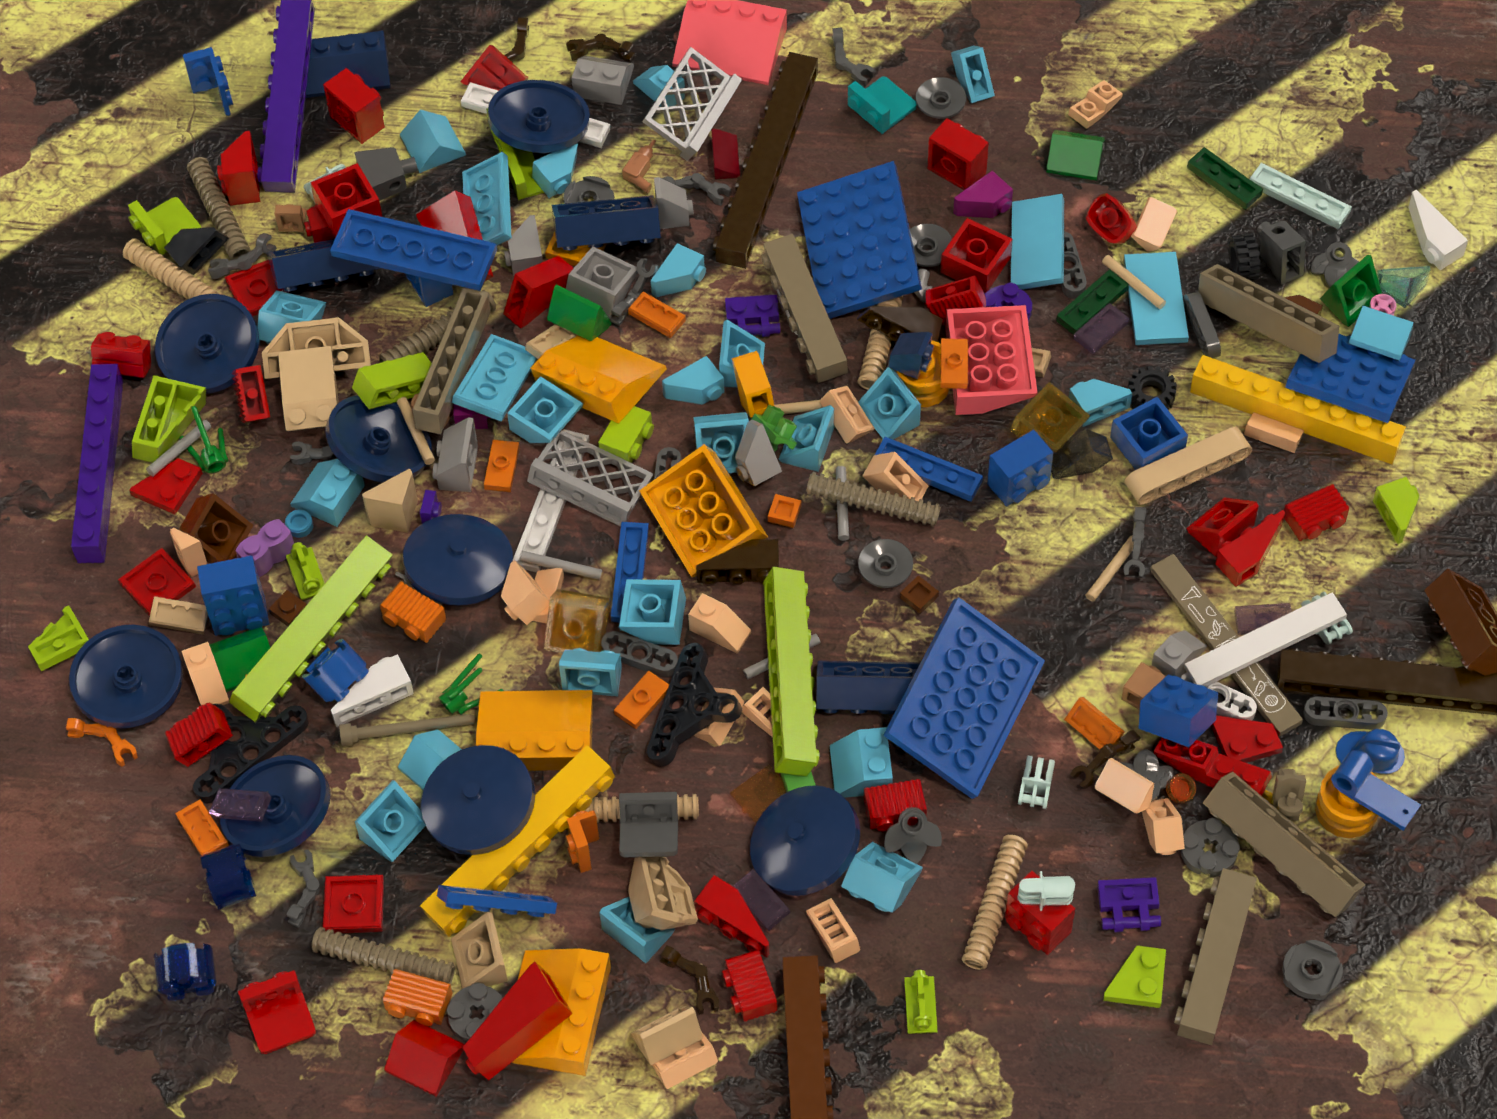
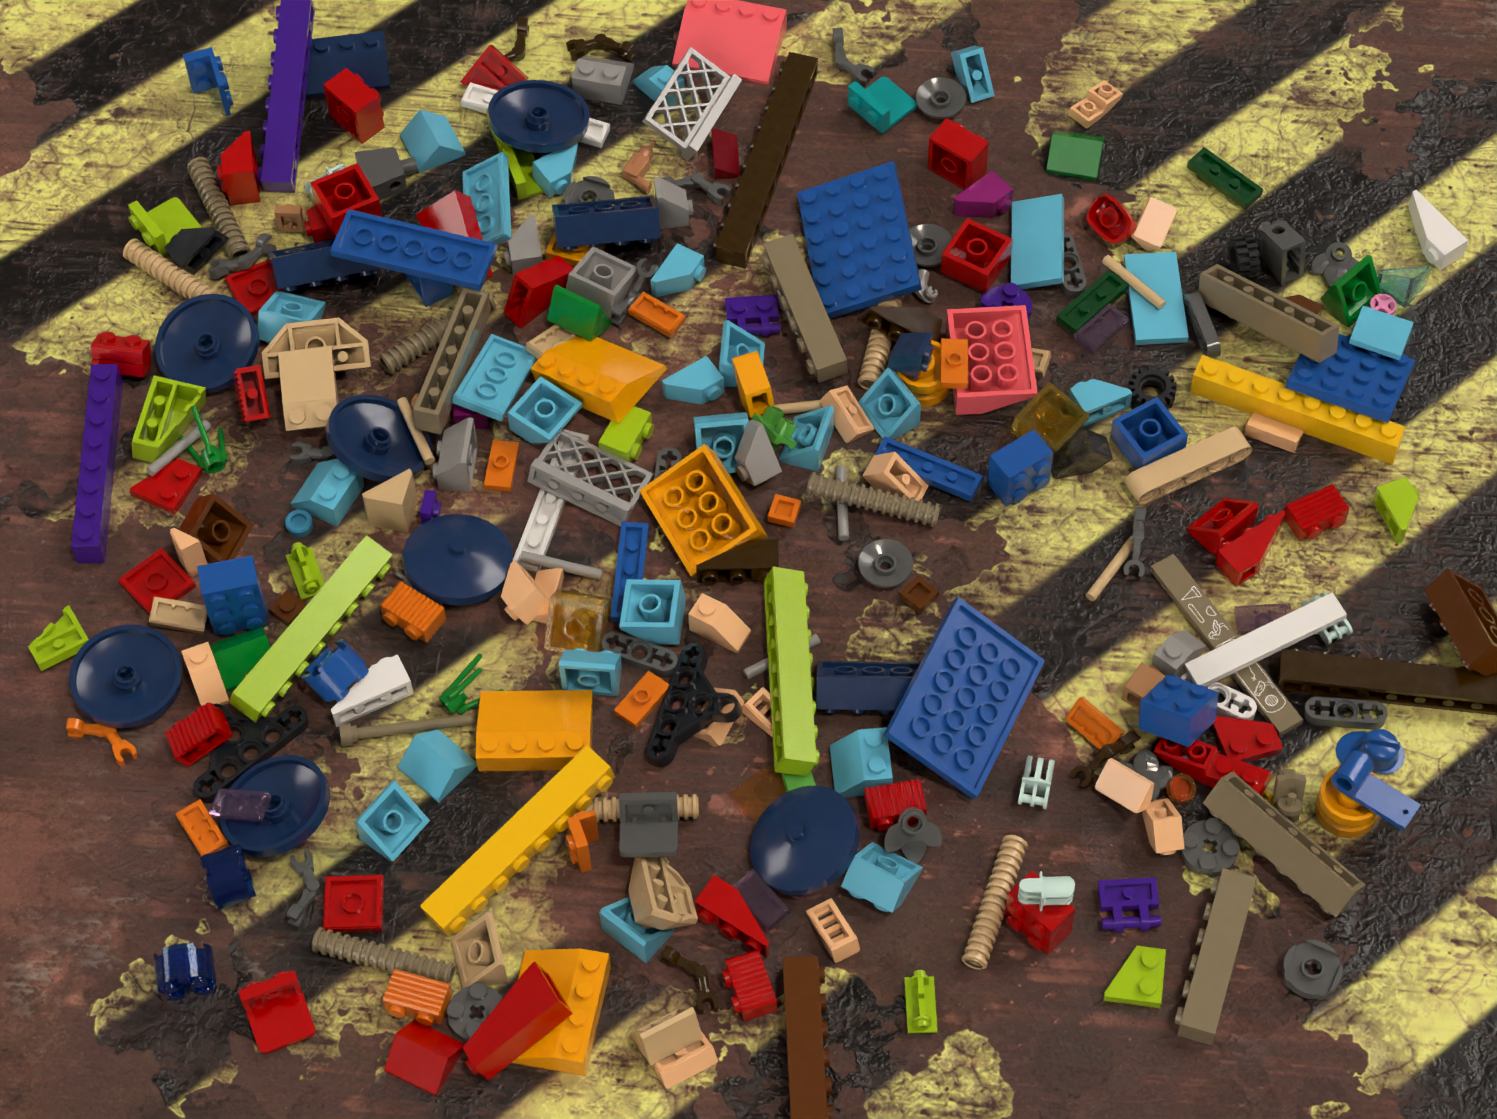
(268, 546): medium lavender brick -> none
(391, 380): lime brick -> none
(478, 799): dark blue dish -> none
(507, 902): blue plate -> none
(955, 295): red brick -> none
(1301, 196): light aqua tile -> none

